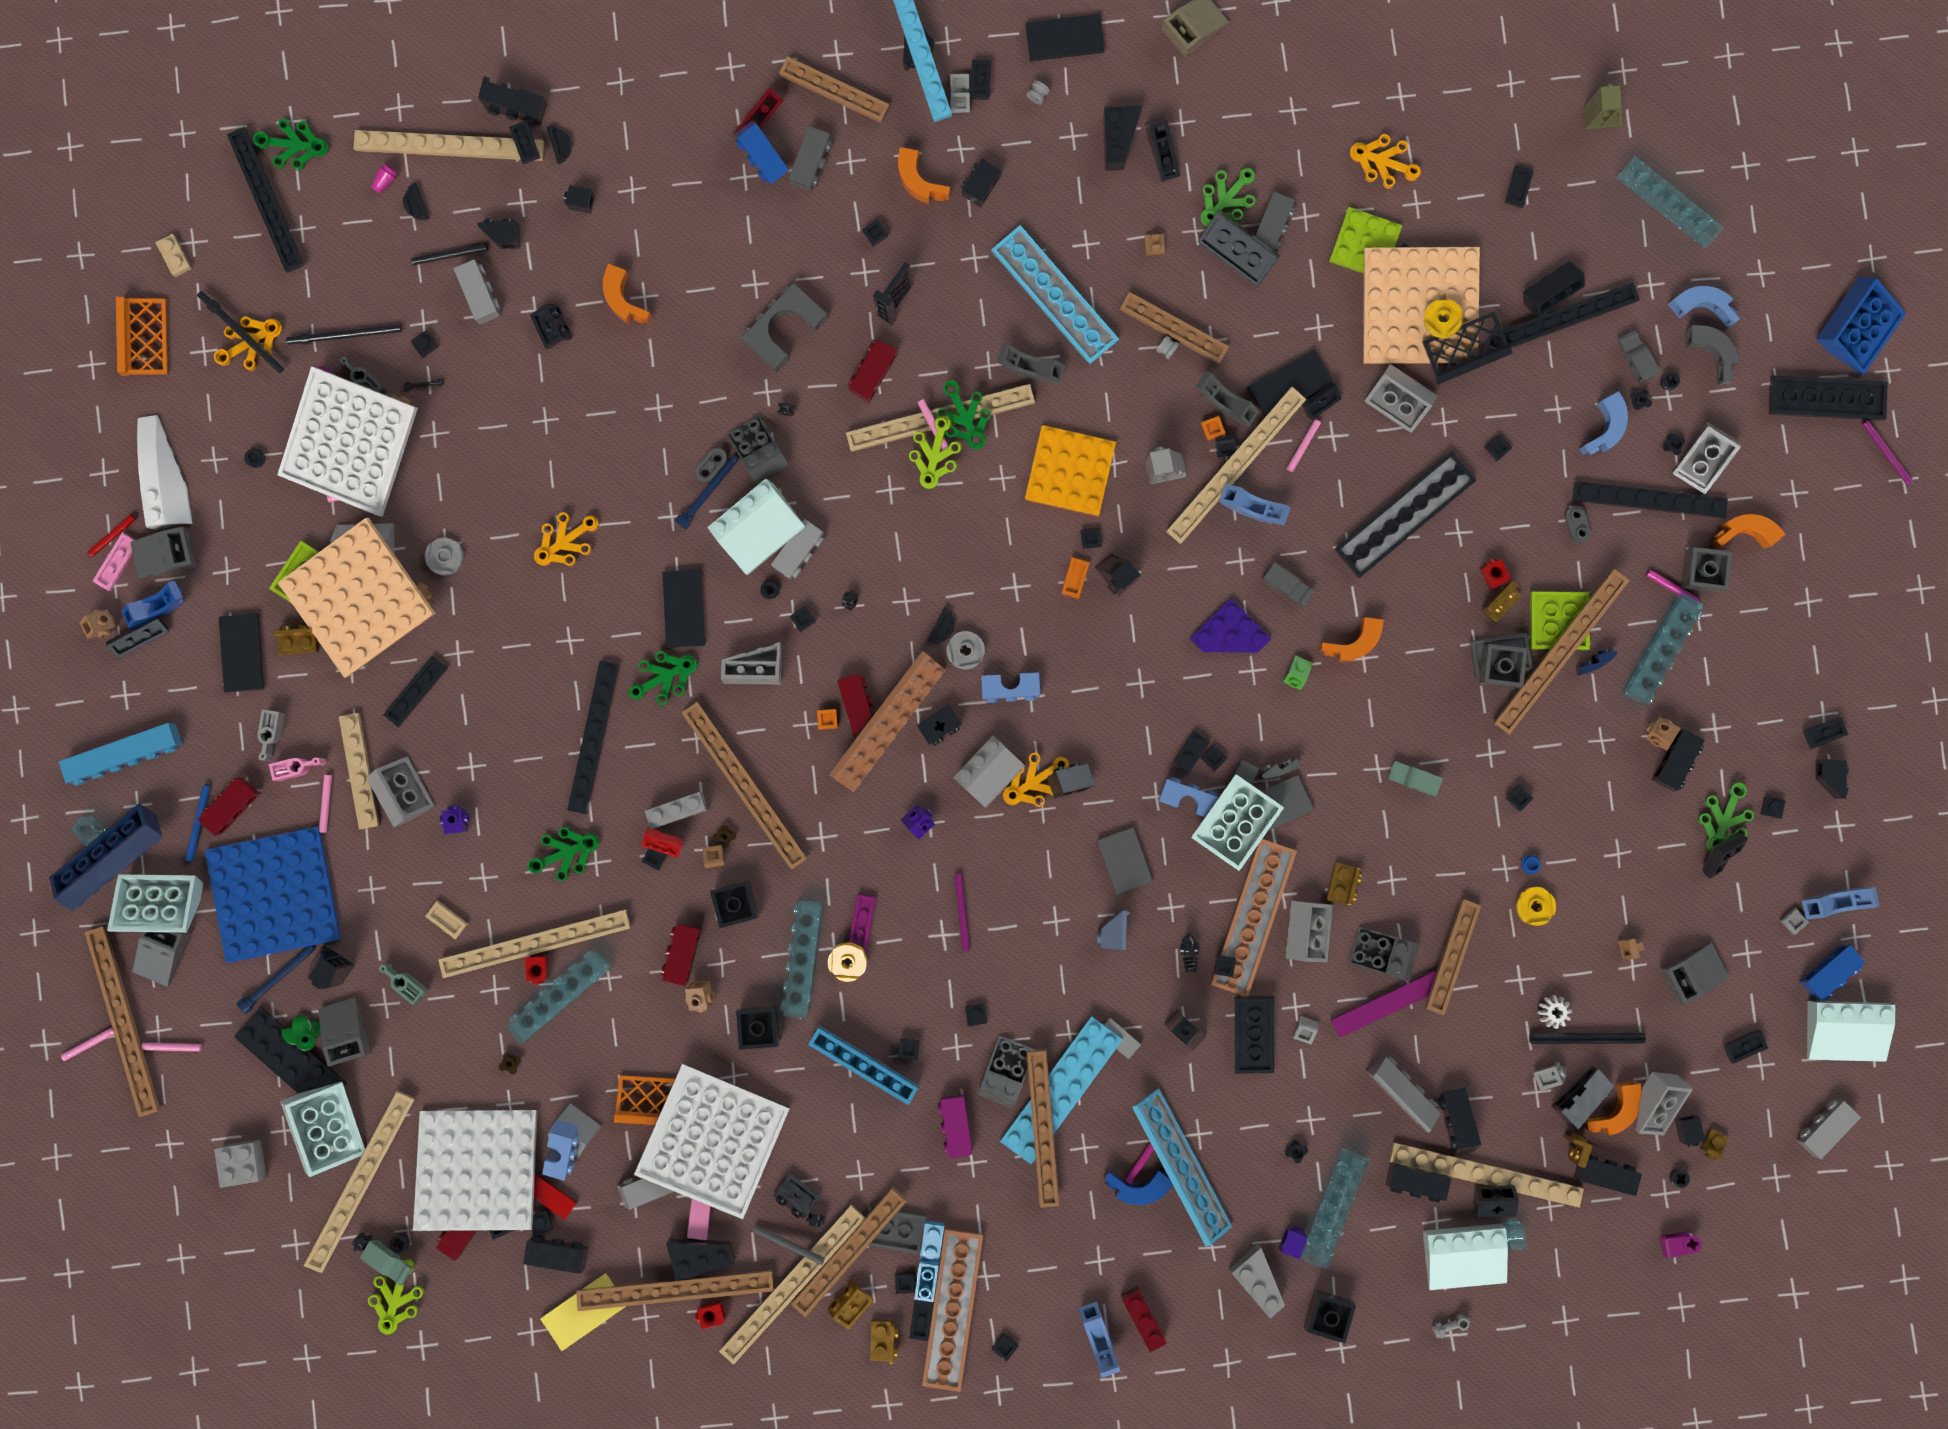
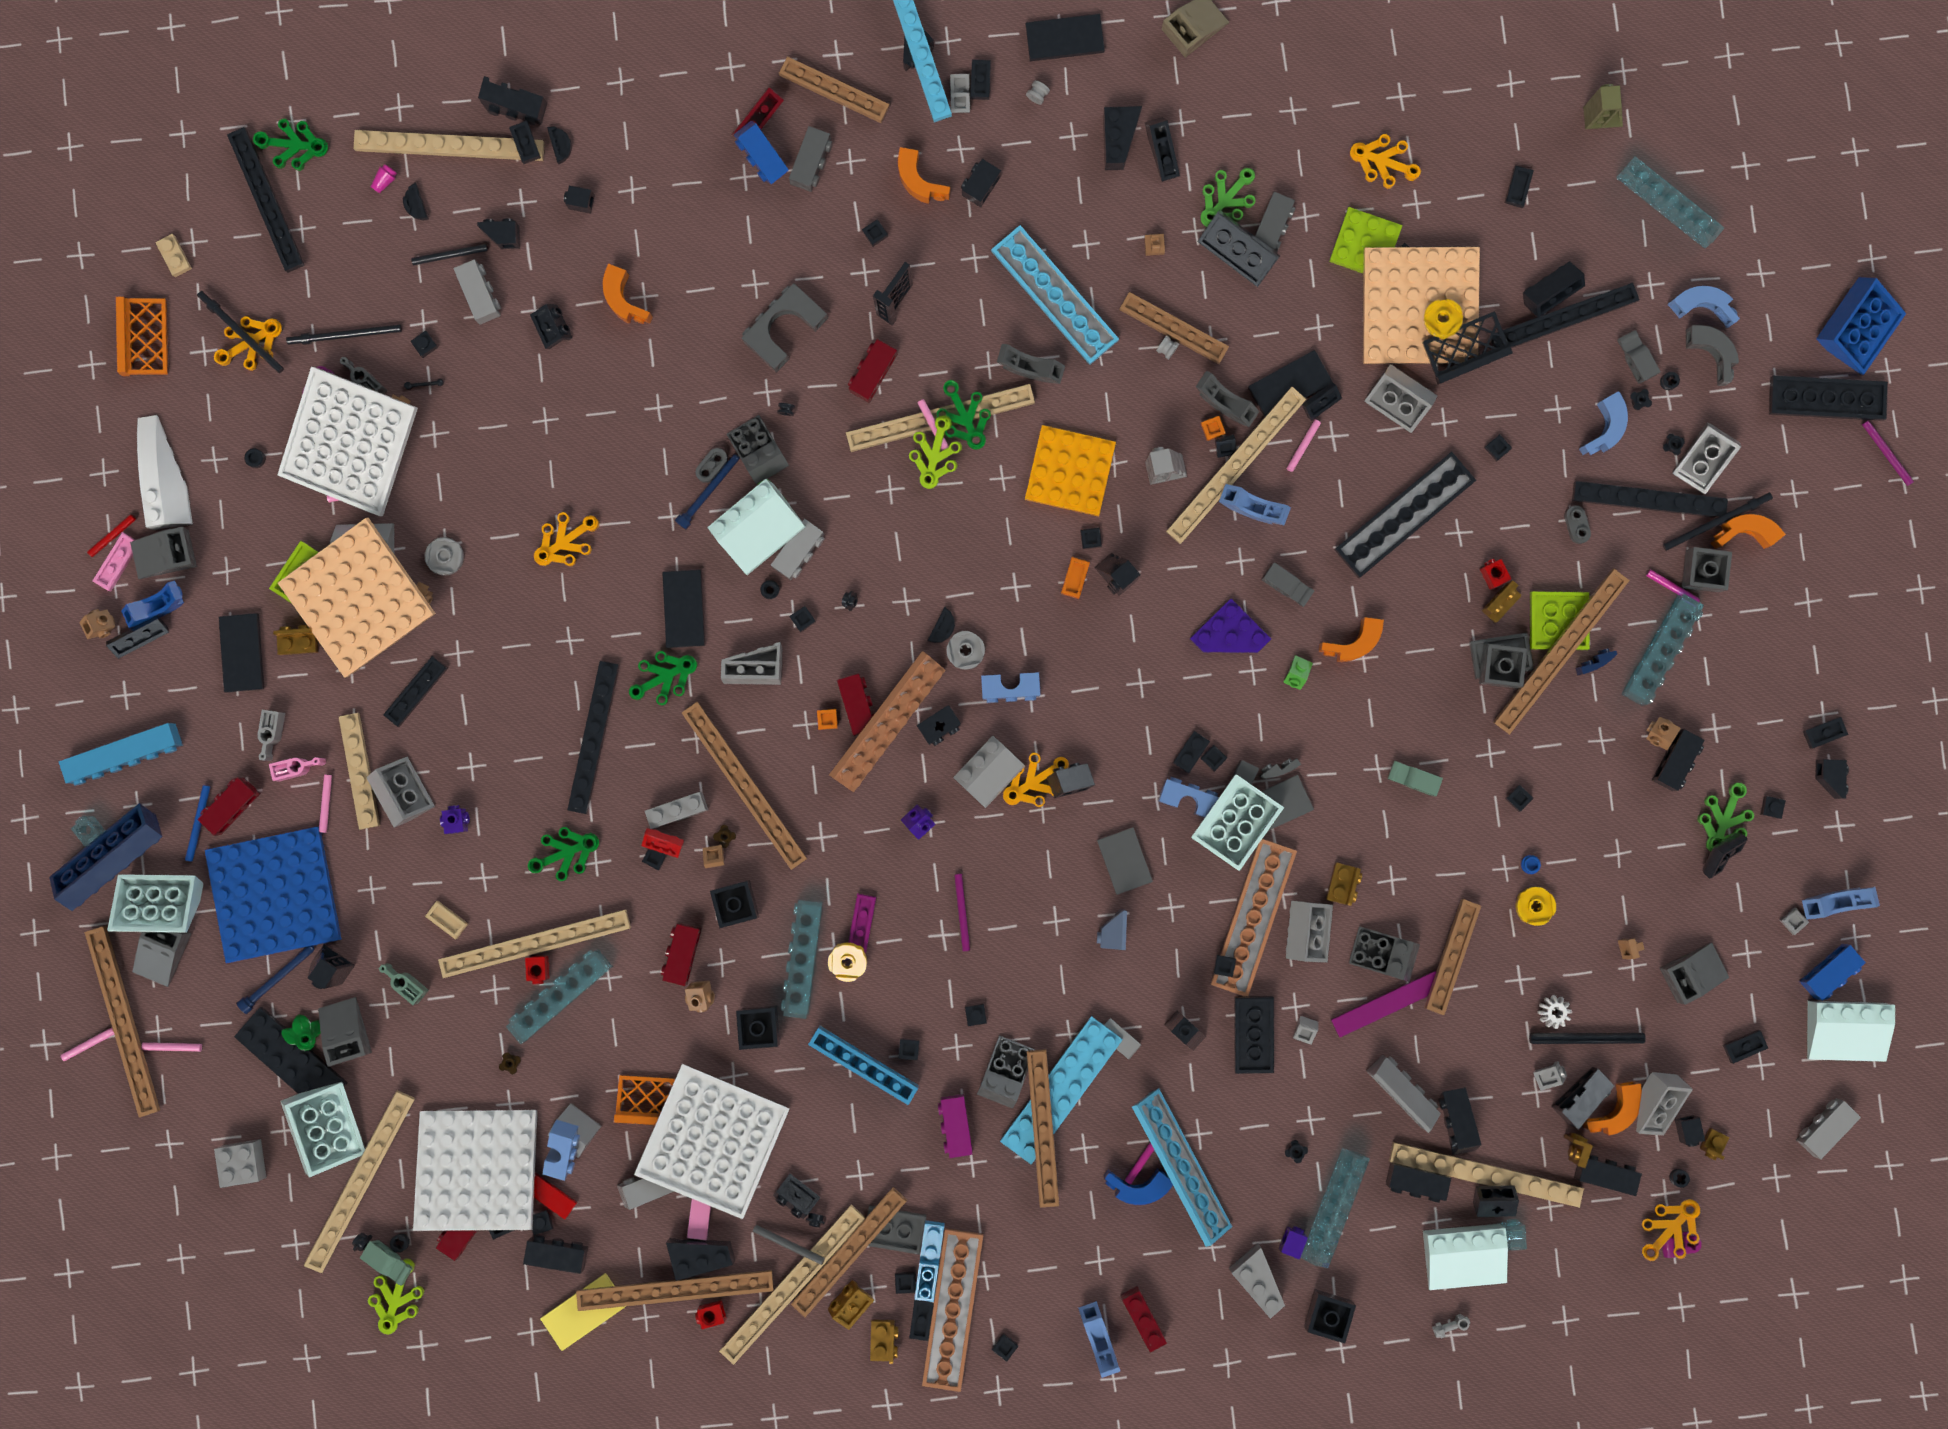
(1189, 949): black piece -> none
(1673, 1227): none -> light orange plant
(1751, 504): none -> black bar

